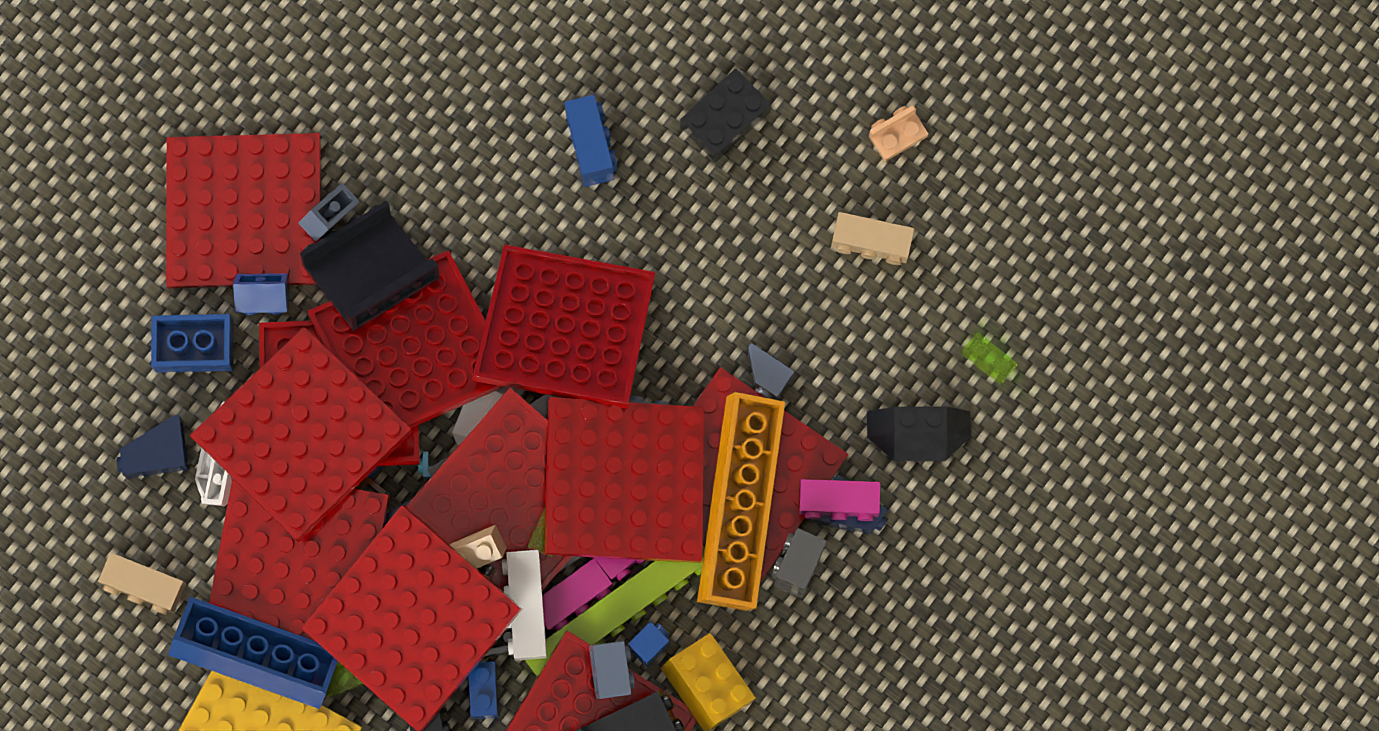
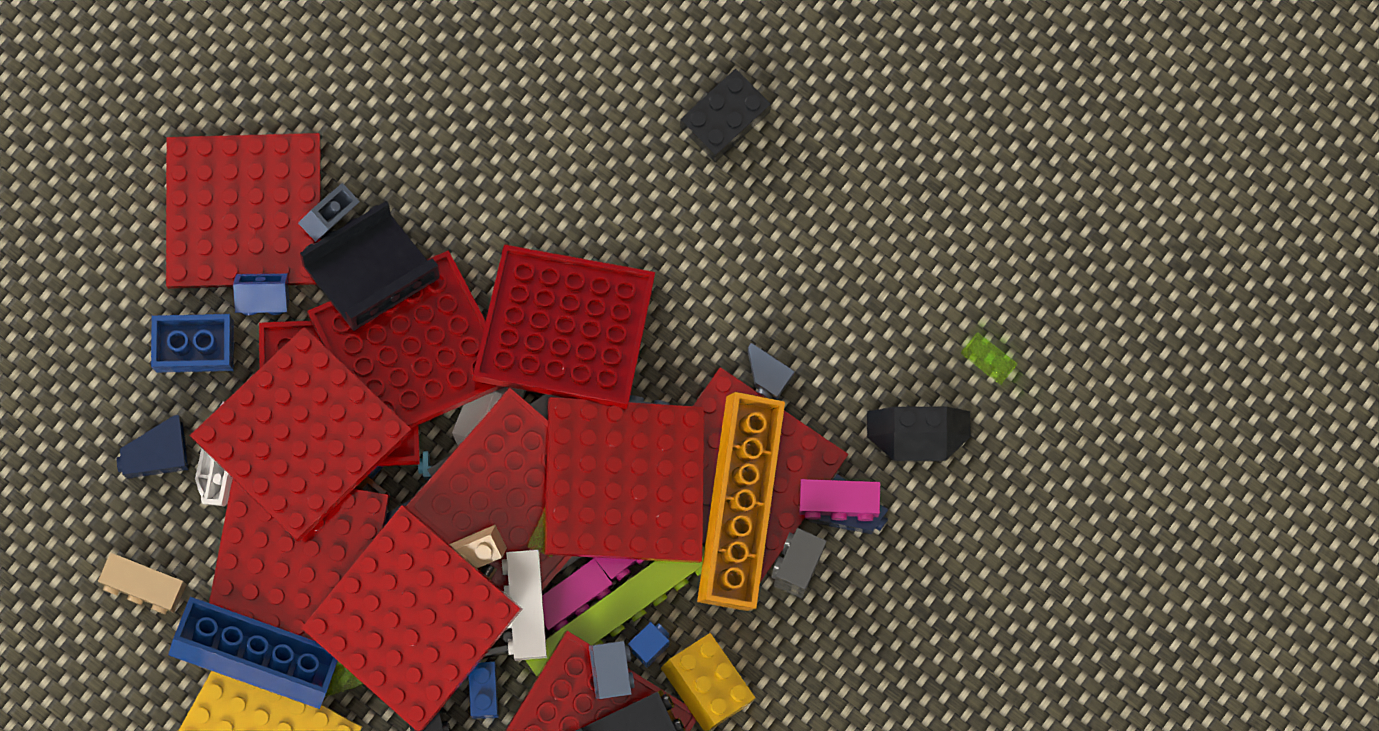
(590, 140): blue brick -> none
(872, 238): tan brick -> none
(897, 133): light nougat bracket -> none

